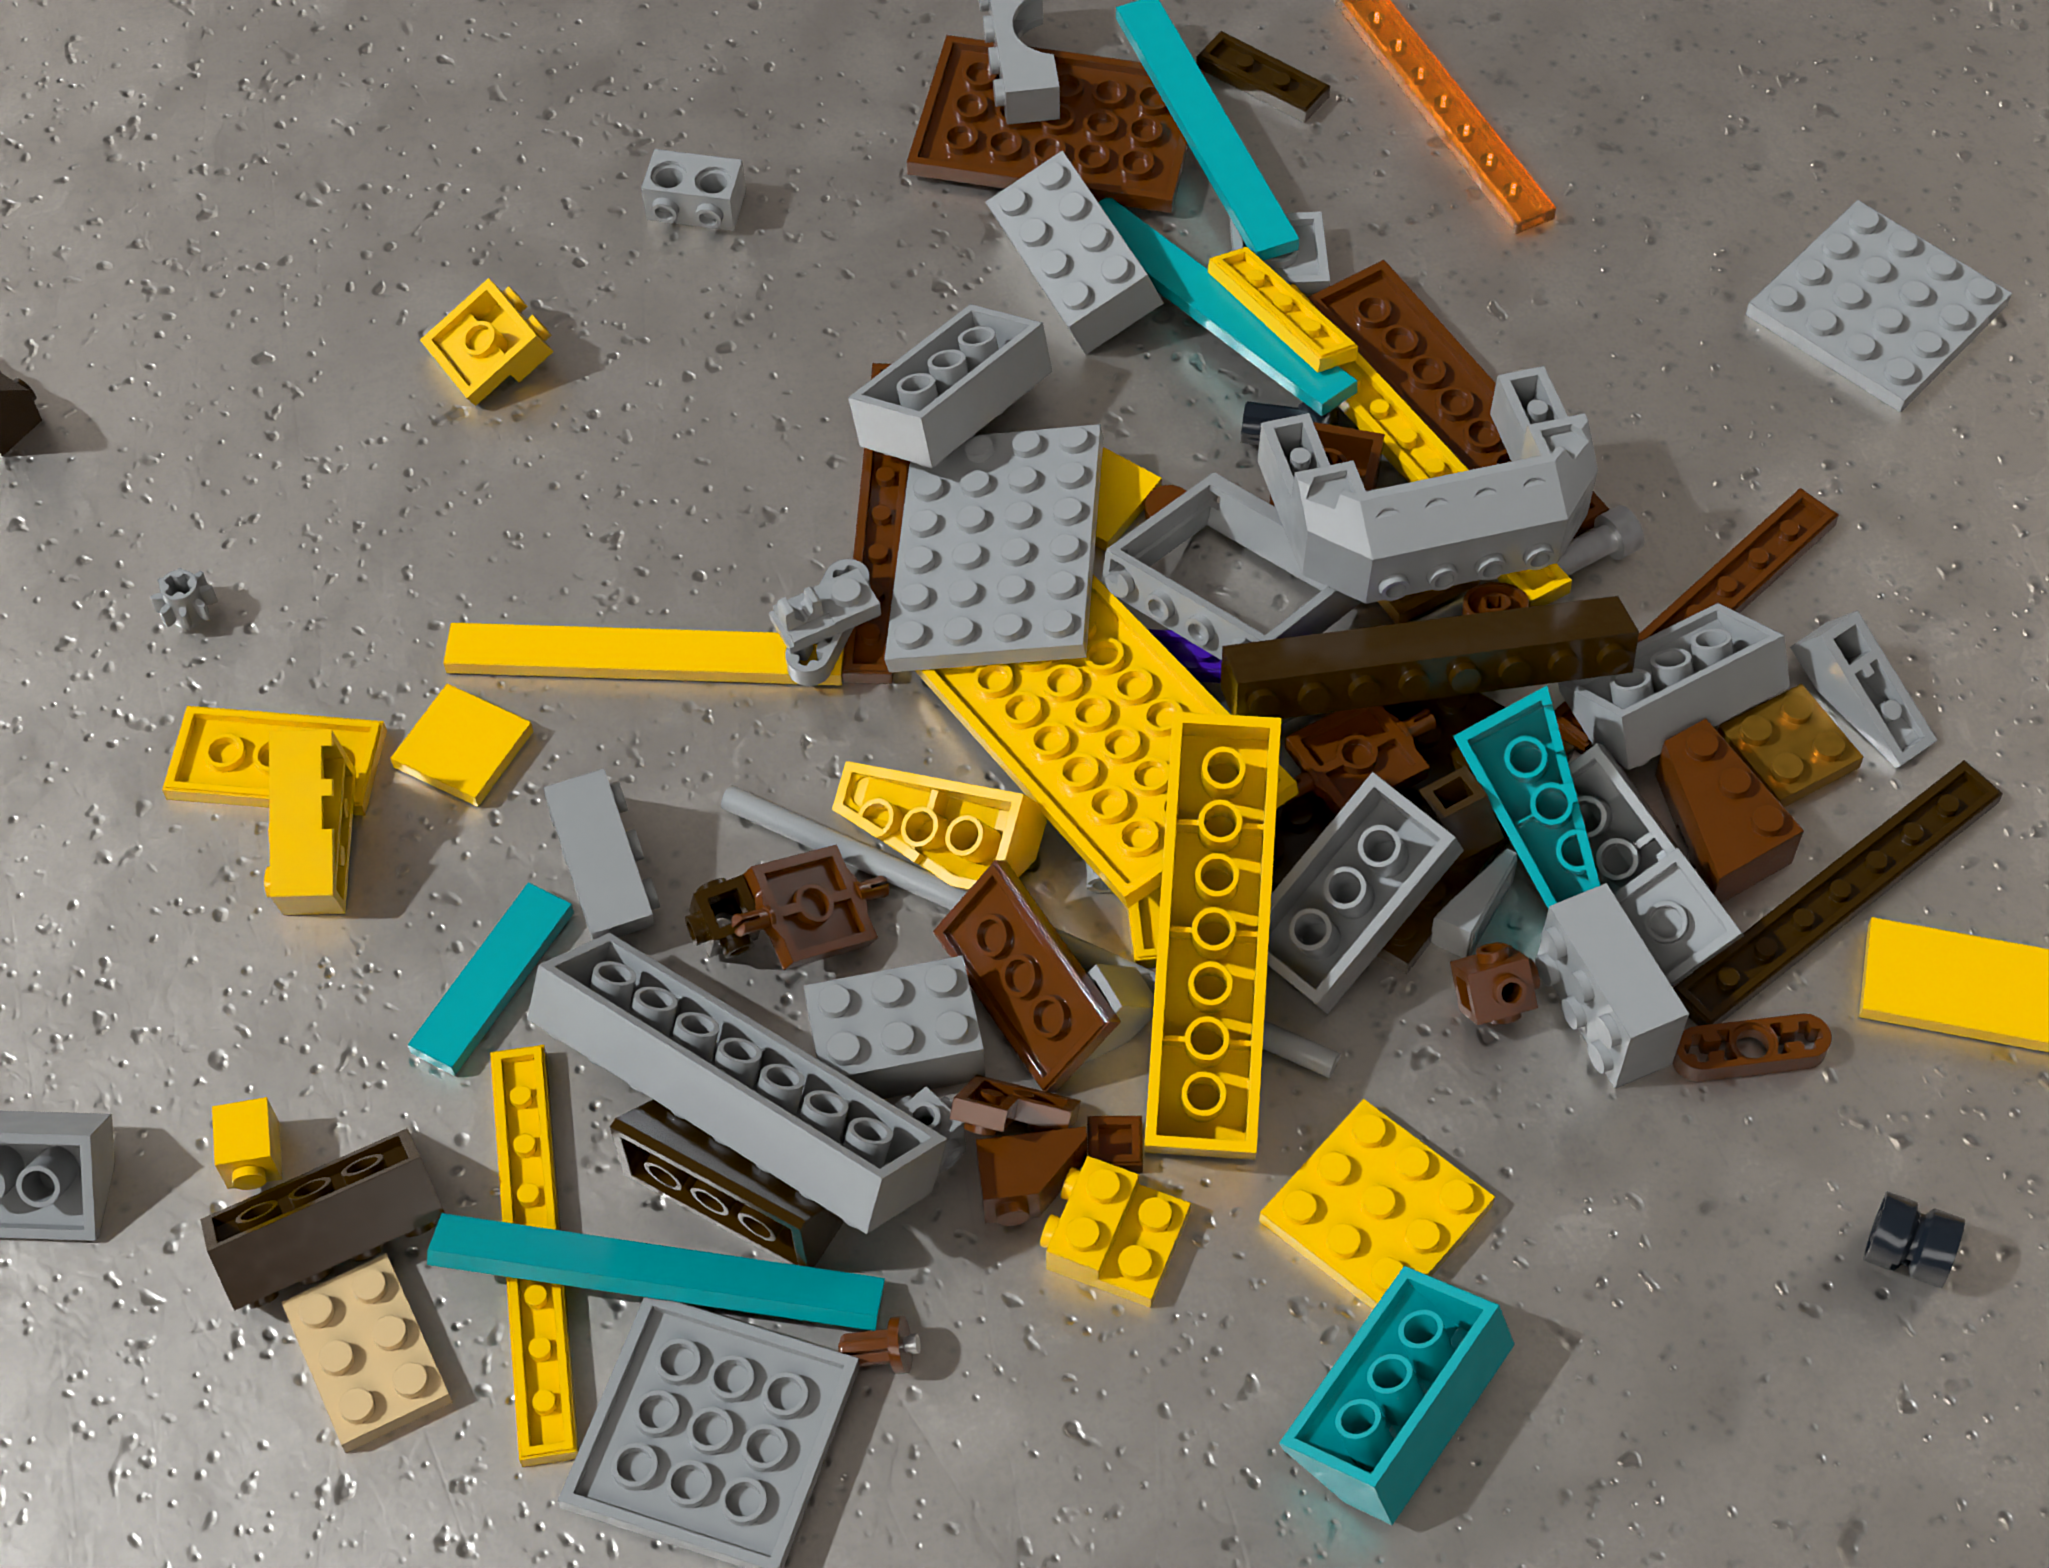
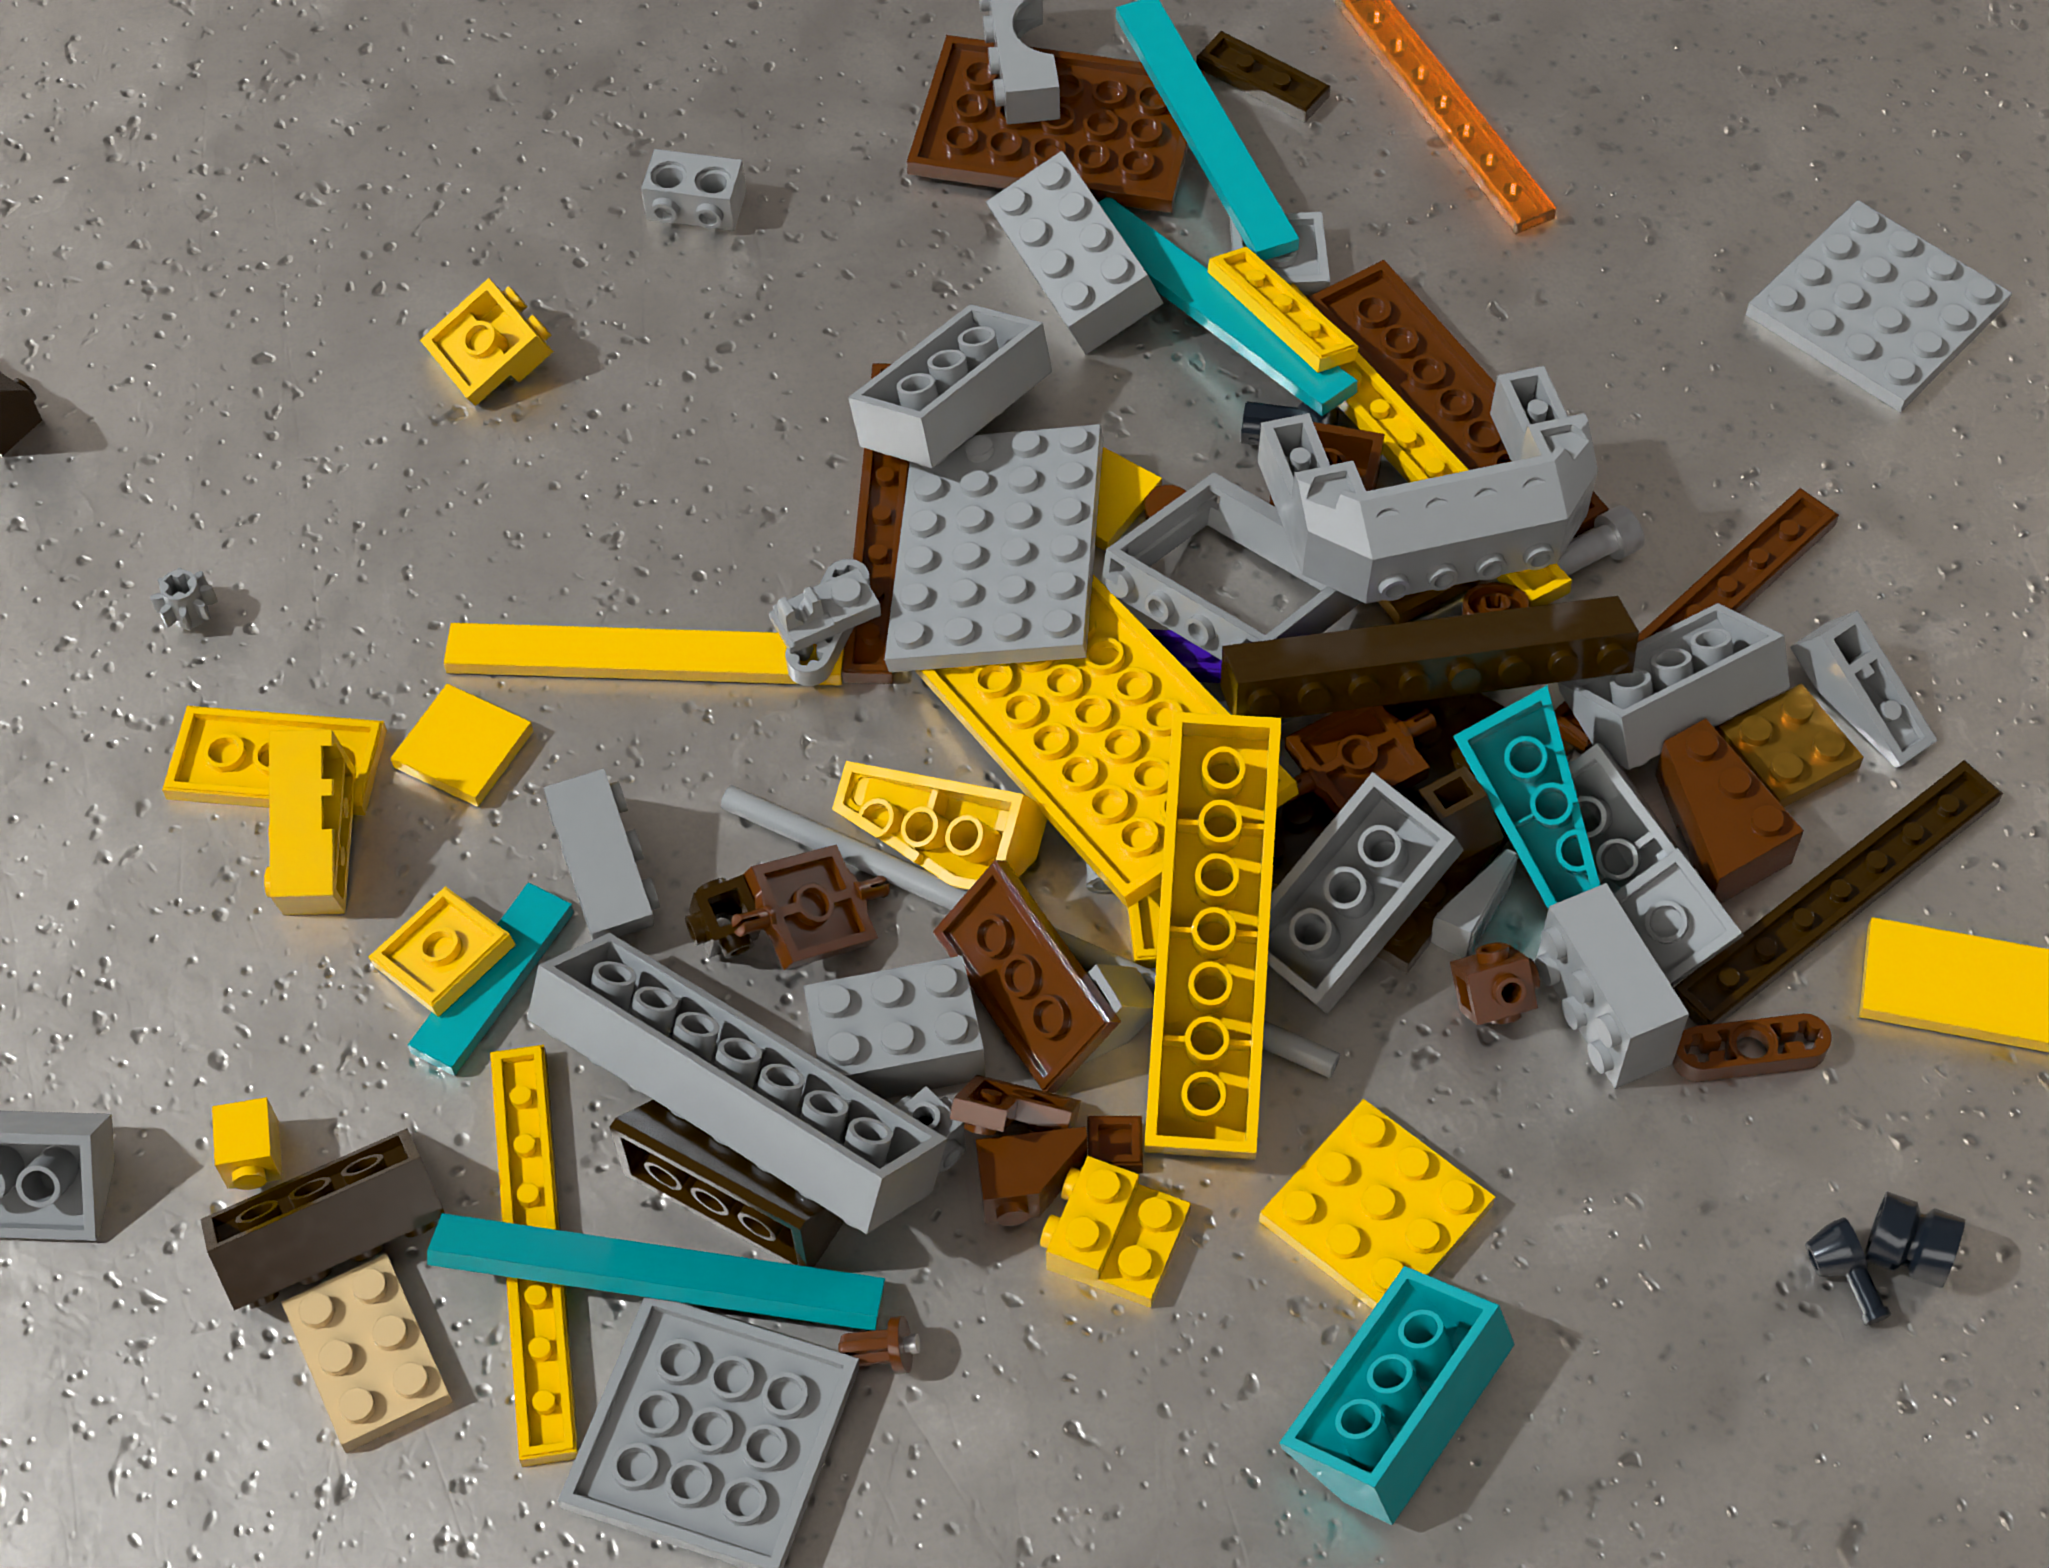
(442, 951): none -> yellow tile
(1839, 1253): none -> black bar

